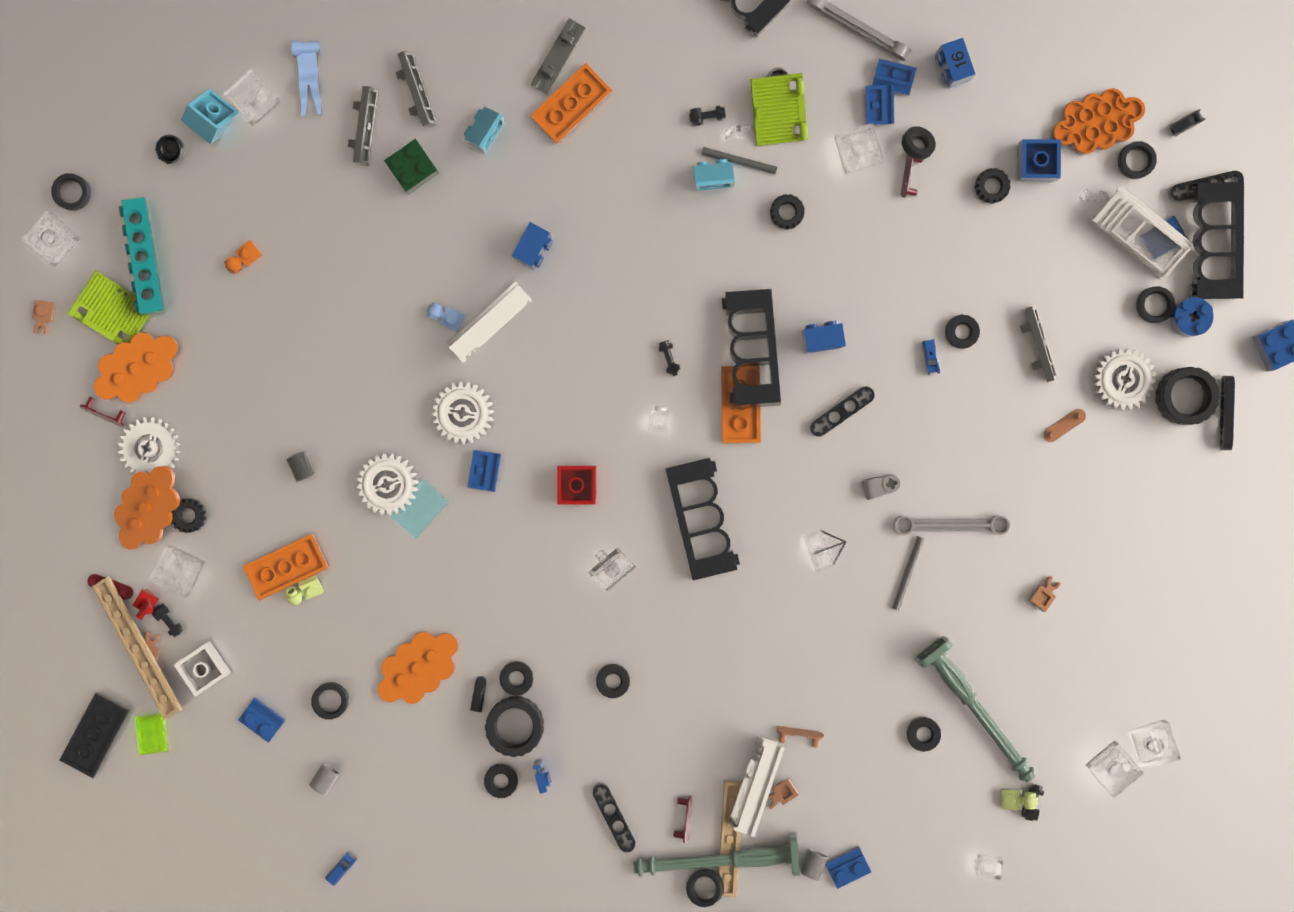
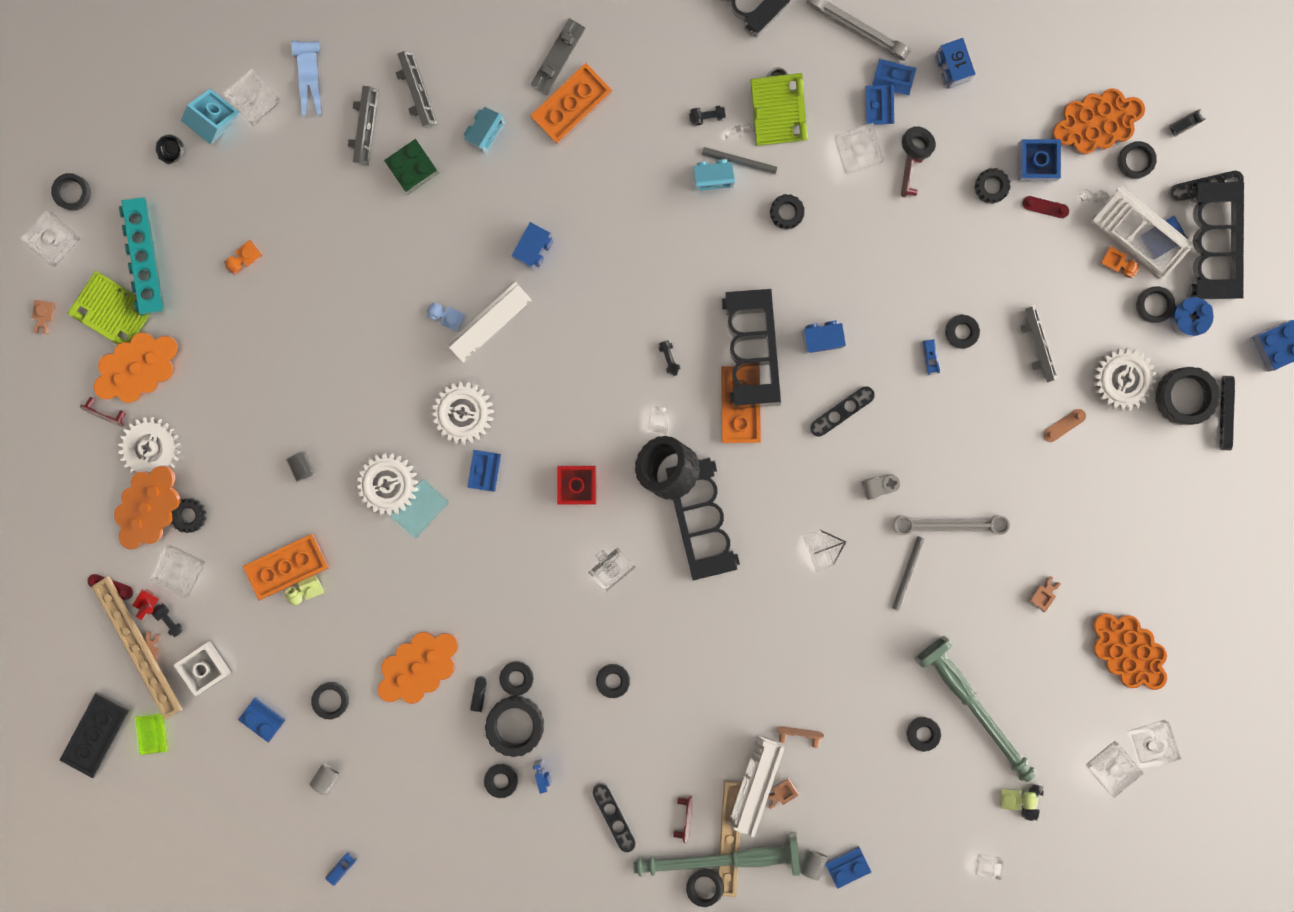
(653, 455): none -> black tyre
(1045, 207): none -> dark red piece
(1115, 260): none -> orange plate
(1129, 651): none -> orange plate

